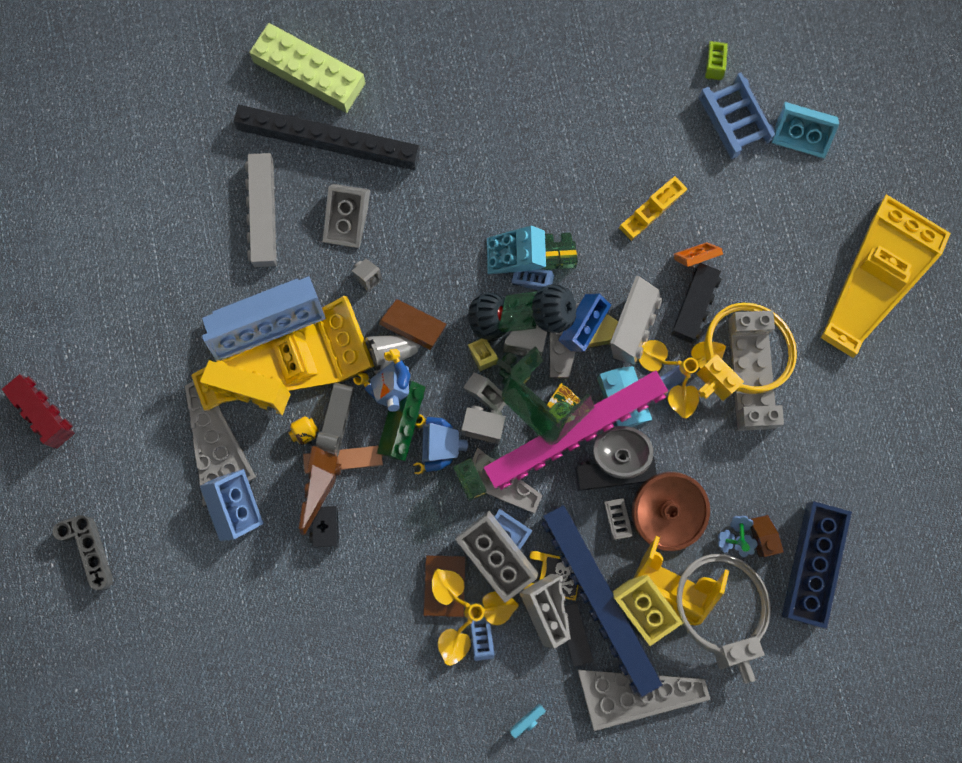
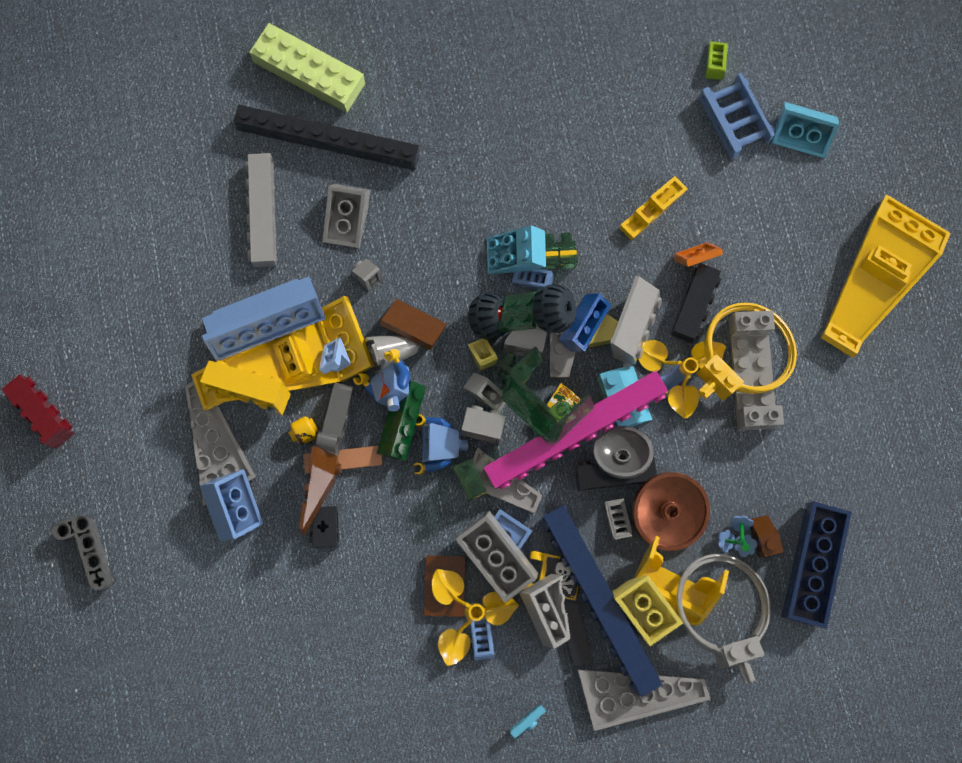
(334, 357): none -> light blue slope

